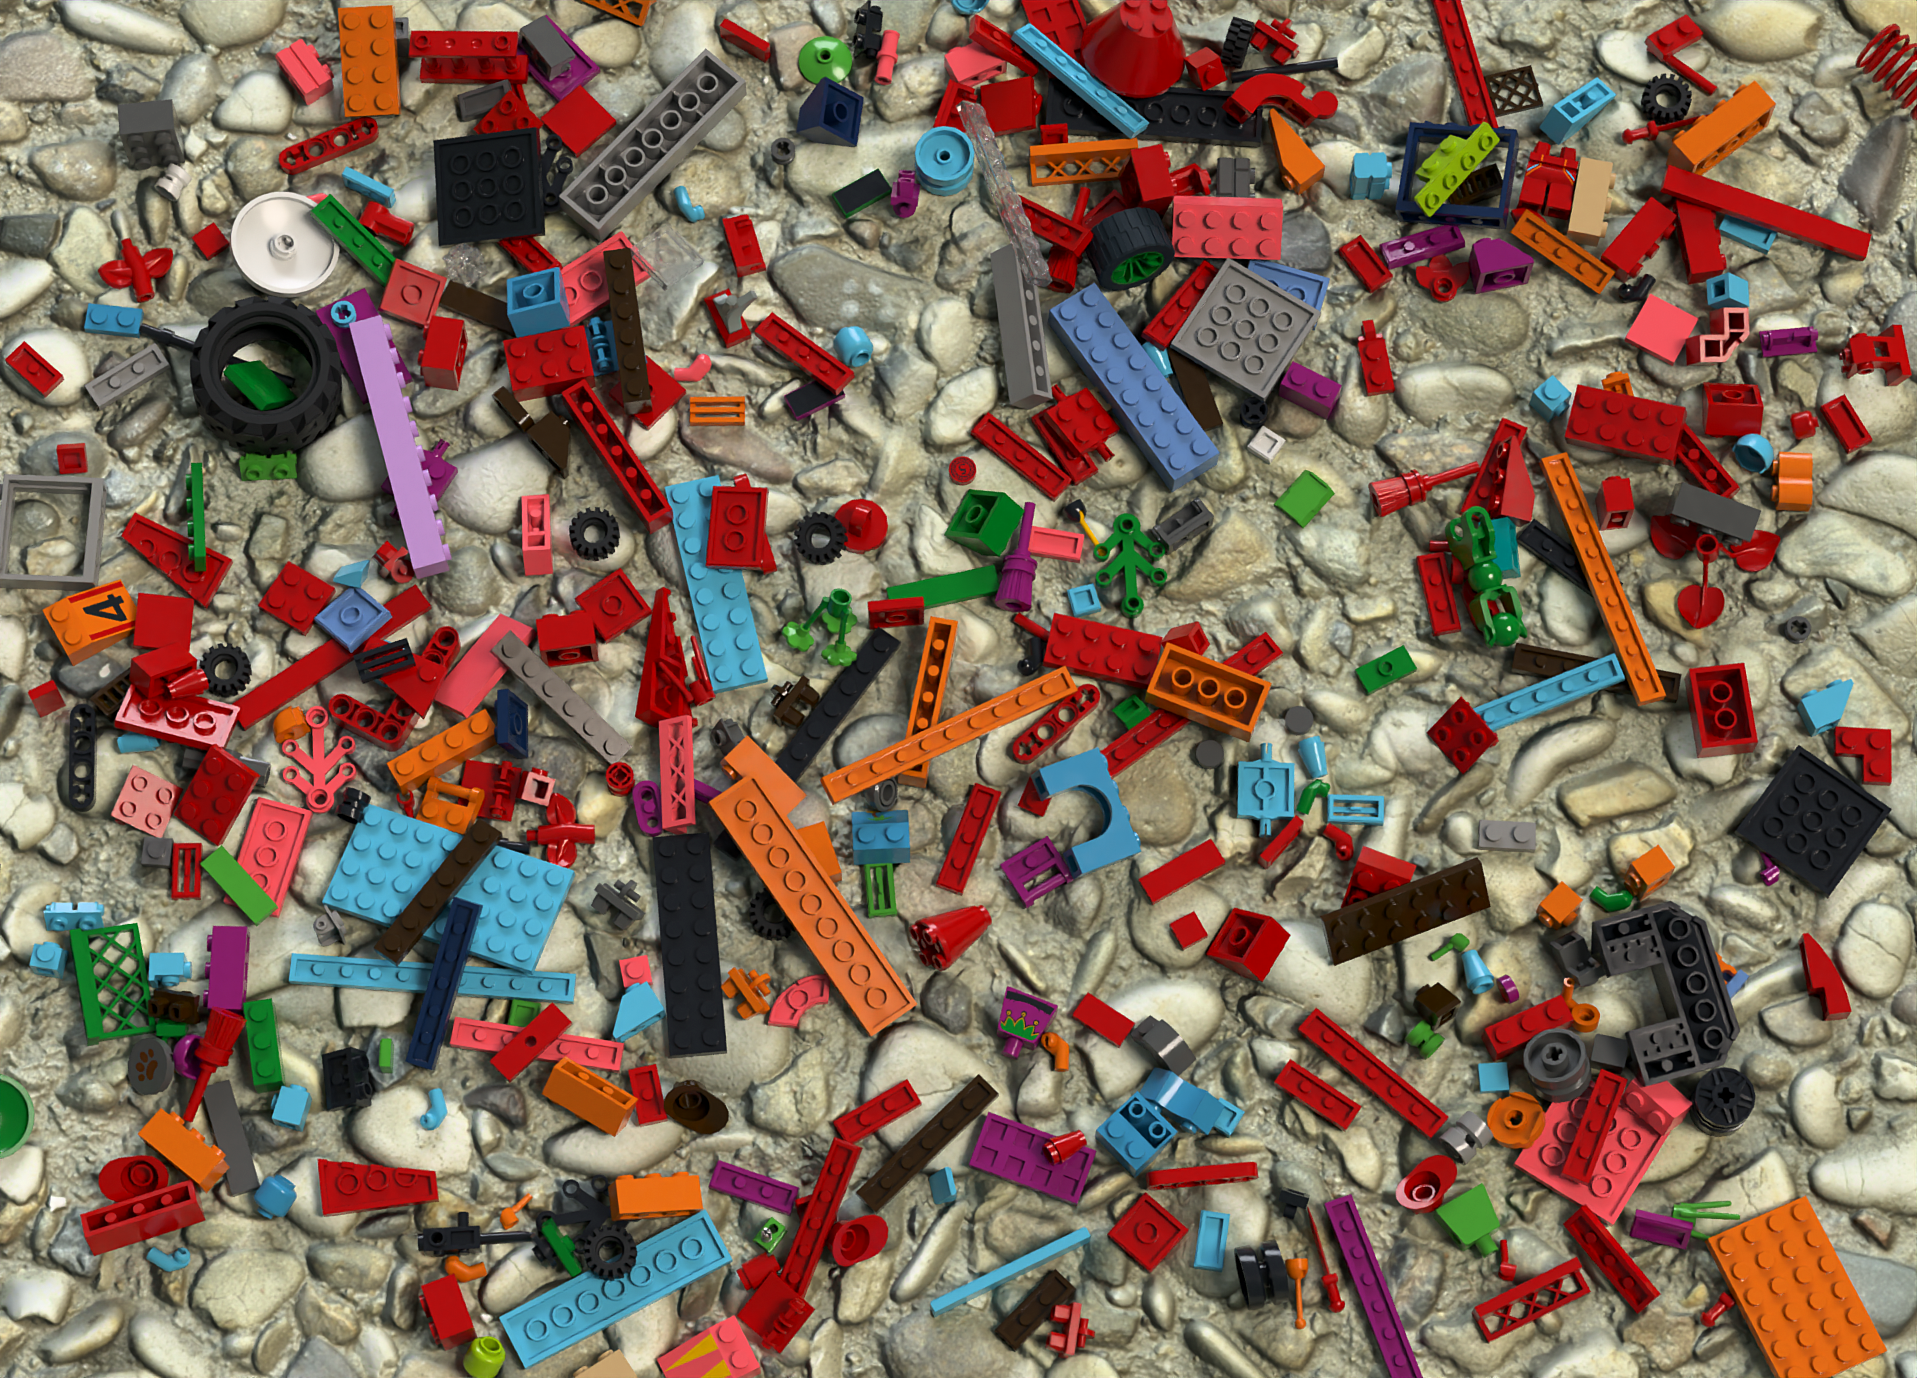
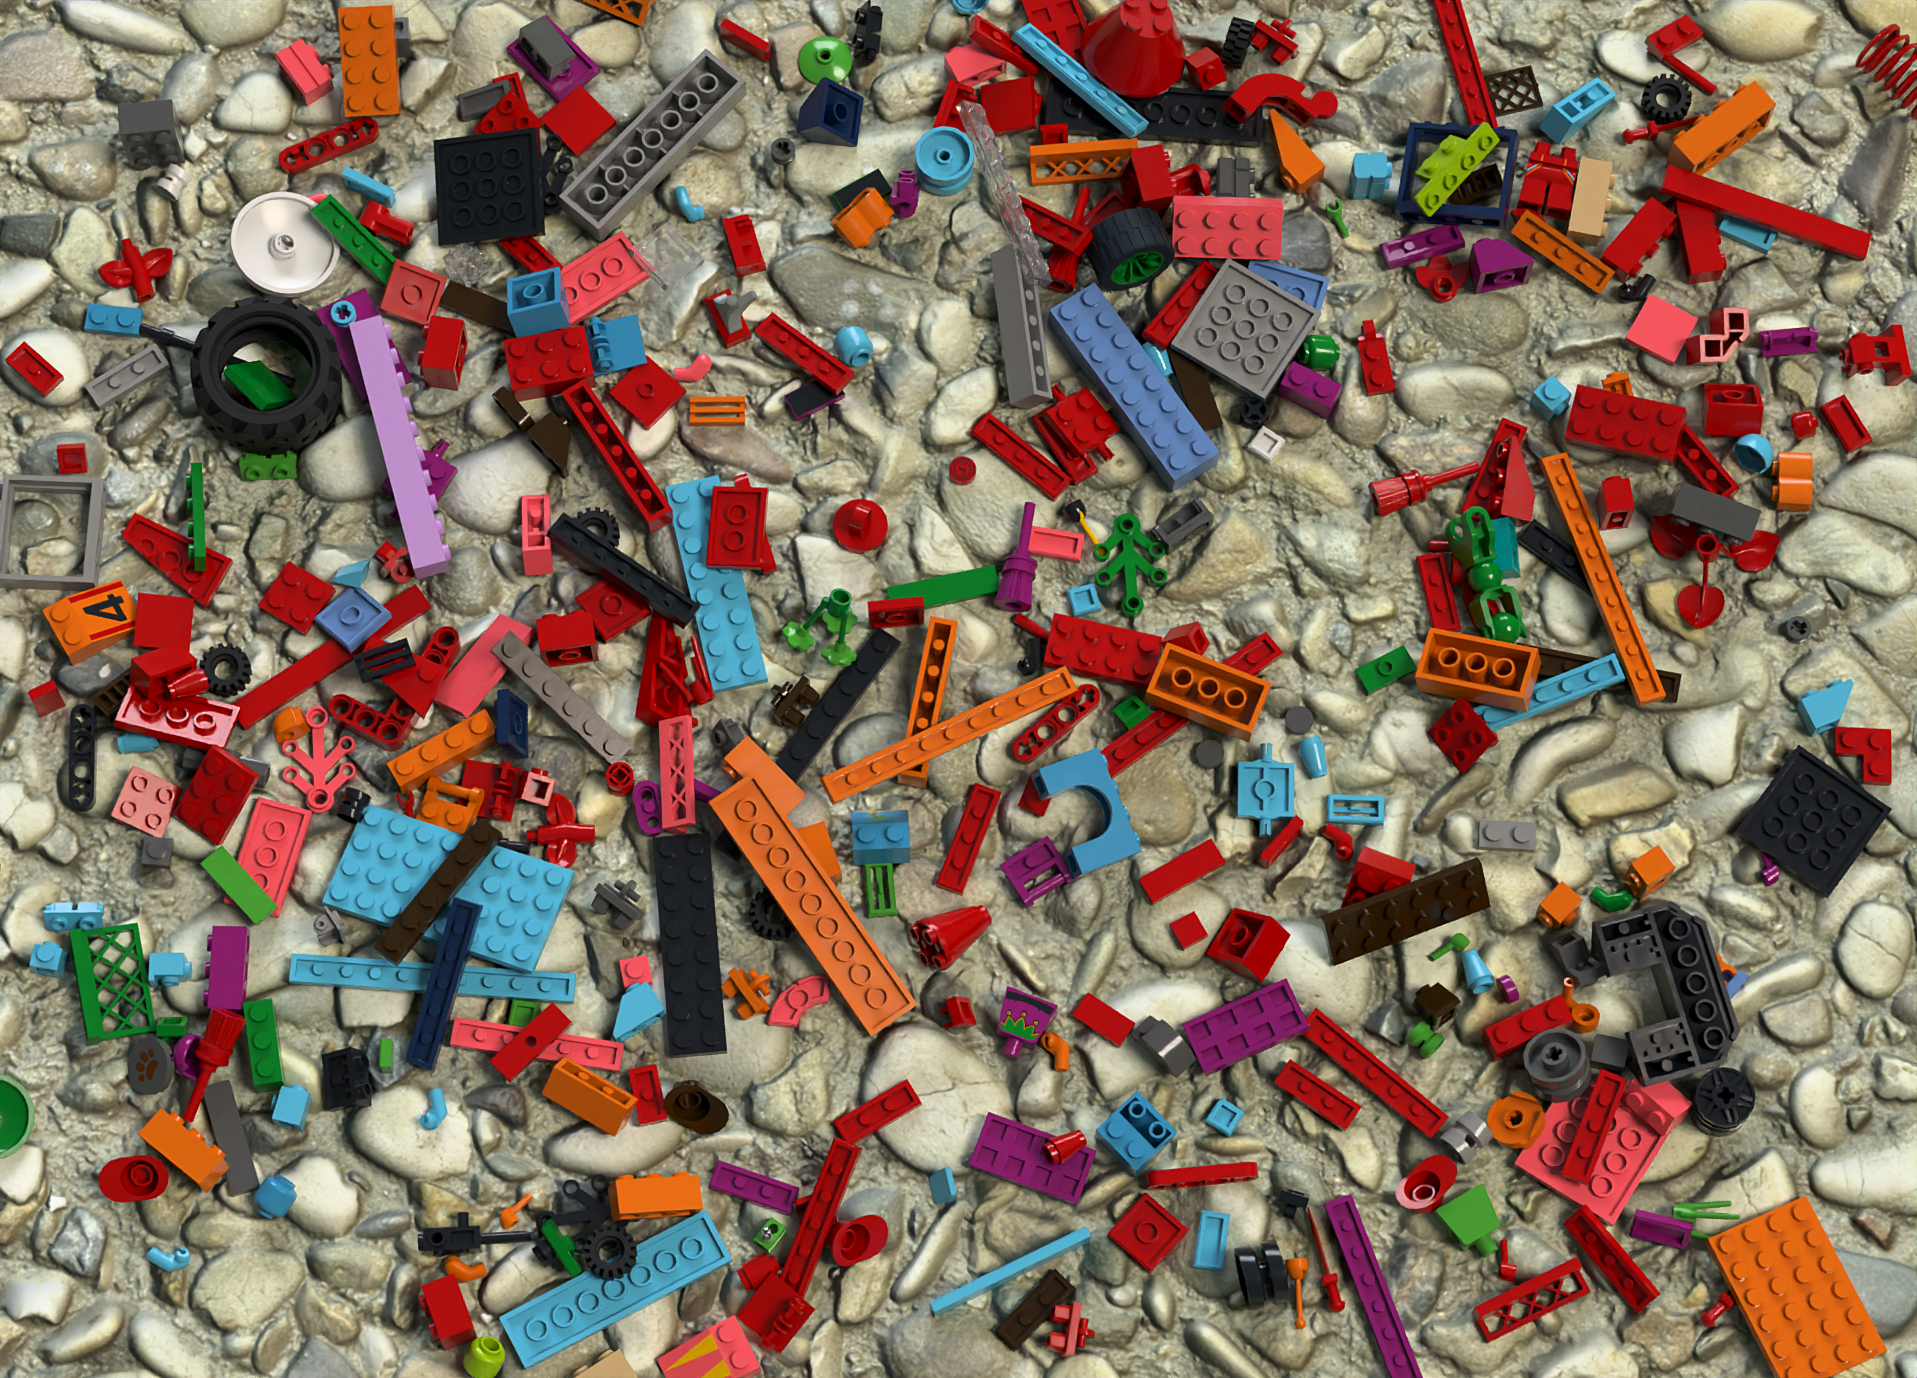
(142, 1217): red brick -> none
(174, 1006): dark brown hips -> none
(187, 895): red tile -> none
(210, 241): red tile -> none
(364, 1188): red wing -> none
(469, 57): red fence -> none
(623, 570): none -> black plate
(627, 331): dark brown brick -> none
(832, 549): black tyre -> none
(861, 218): none -> orange brick
(882, 795): dark grey brick -> none
(887, 57): coral pin -> none
(927, 1144): dark brown plate -> none
(960, 1012): none -> red tile
(985, 522): green slope -> none
(1182, 1101): dark azure brick -> none
(1246, 1027): none -> magenta plate
(1287, 69): black bar -> none
(1304, 498): bright green piece -> none
(1309, 793): green arm -> none
(1319, 352): none -> green head
(1336, 216): none -> bright green hand
(1365, 264): red tile -> none
(1478, 669): none -> orange brick
(1493, 1077): medium azure tile -> none
(1721, 710): red brick -> none
(1727, 291): medium azure brick -> none
(1823, 979): red slope -> none

